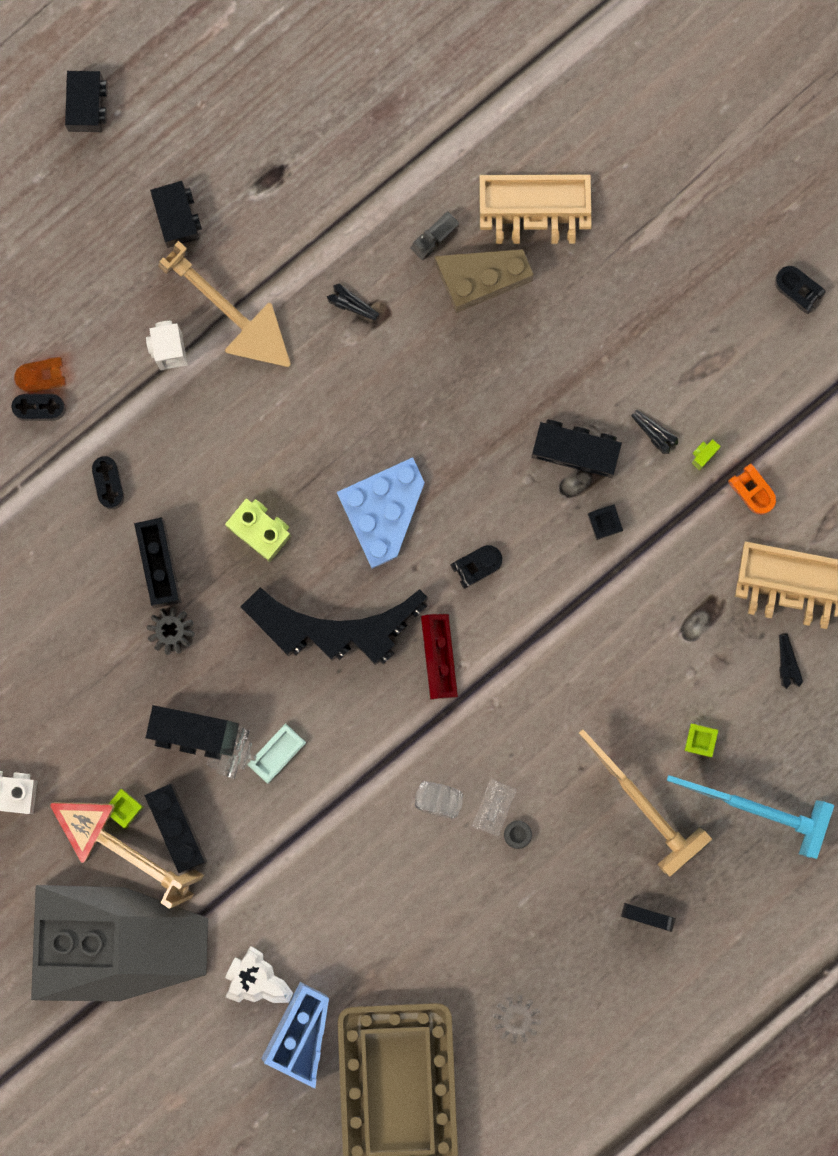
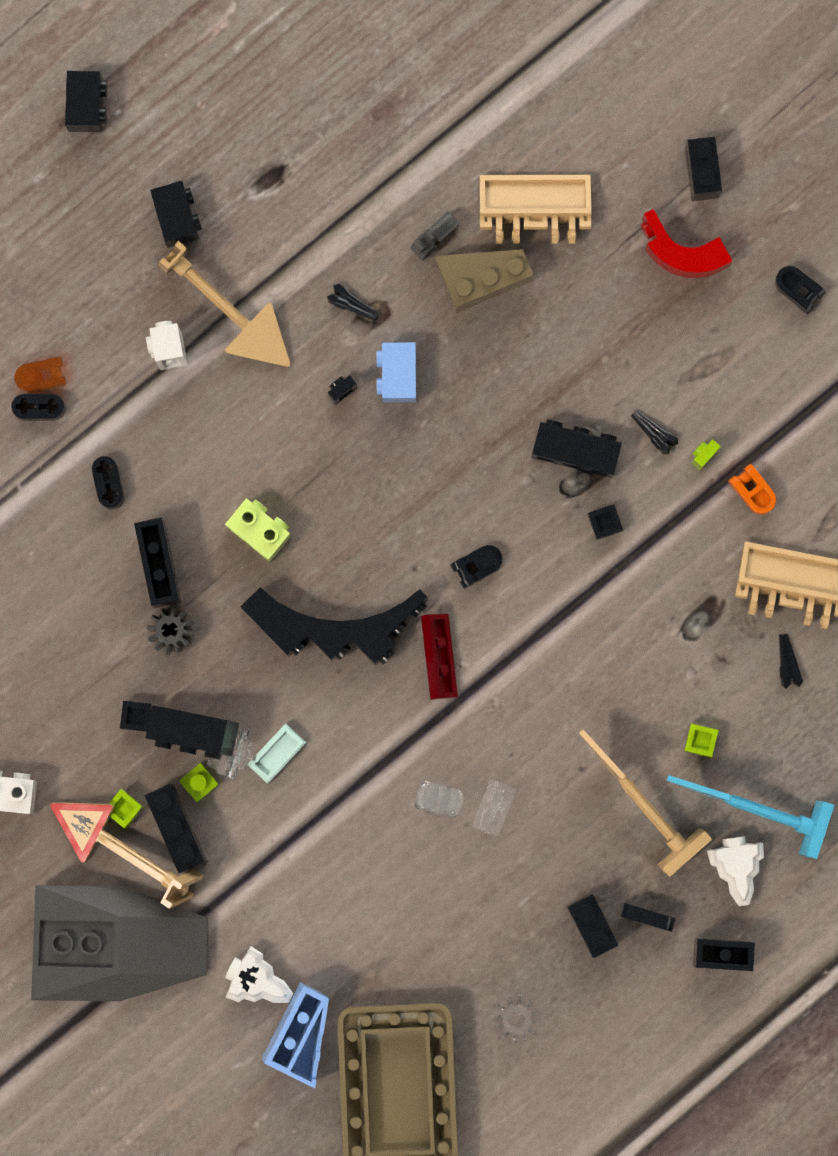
(135, 716): none -> black plate
(199, 782): none -> lime plate
(341, 389): none -> black plate
(383, 509): light blue plate -> none
(398, 372): none -> light blue brick
(517, 834): dark grey tile -> none
(592, 925): none -> black brick
(682, 260): none -> red arch
(703, 168): none -> black brick
(723, 954): none -> black brick
(738, 866): none -> white rock

